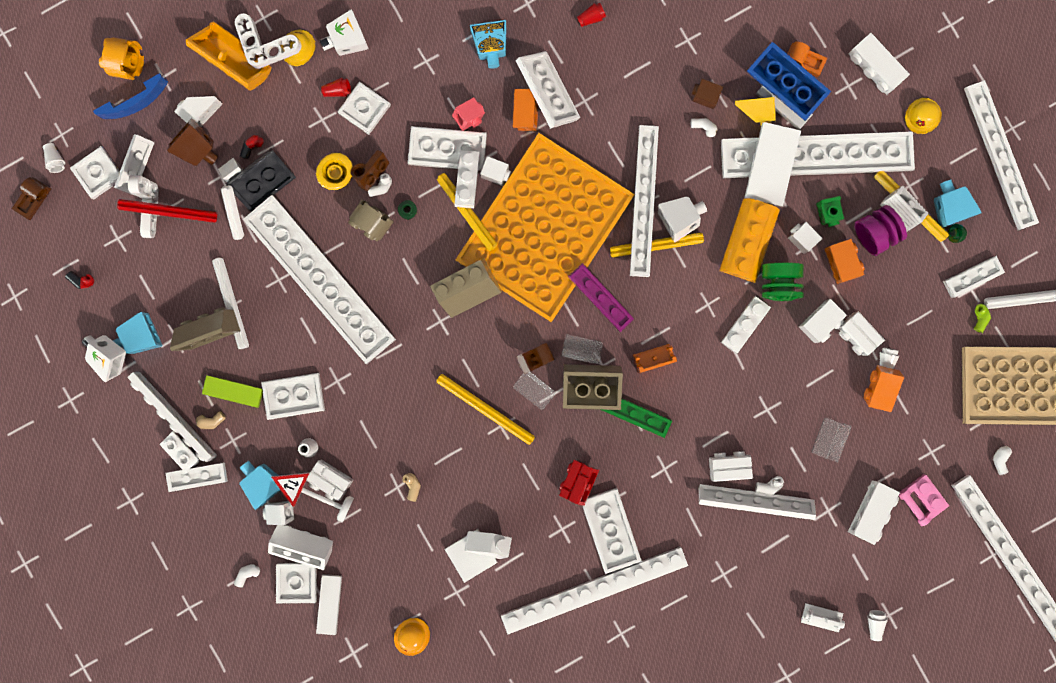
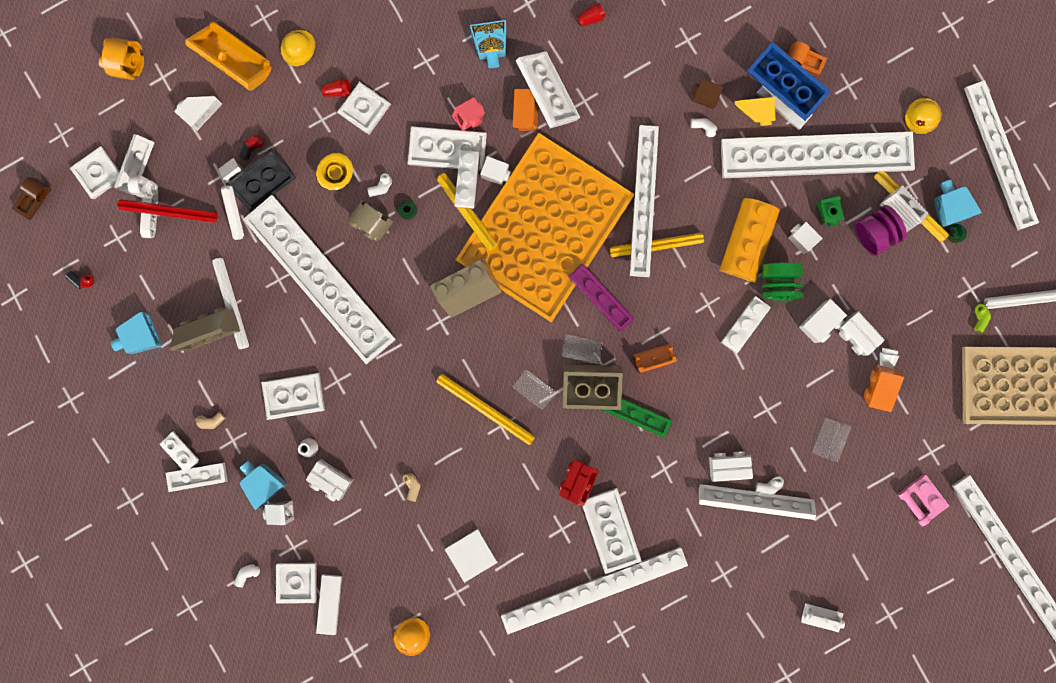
(53, 159): white cone -> none
(104, 356): white torso -> none
(154, 88): blue slope -> none
(167, 412): white plate -> none
(192, 144): reddish brown torso -> none
(232, 391): lime tile -> none
(258, 49): white beam -> none
(293, 485): white piece -> none
(300, 546): white brick -> none
(344, 35): white torso -> none
(368, 173): reddish brown plate -> none
(488, 544): white slope -> none
(535, 358): reddish brown plate -> none
(681, 216): white torso -> none
(772, 164): white tile -> none
(844, 261): orange brick -> none
(874, 512): white brick -> none
(877, 622): white cone -> none
(878, 64): white brick -> none
(973, 277): white tile -> none
(1000, 458): white arm -> none

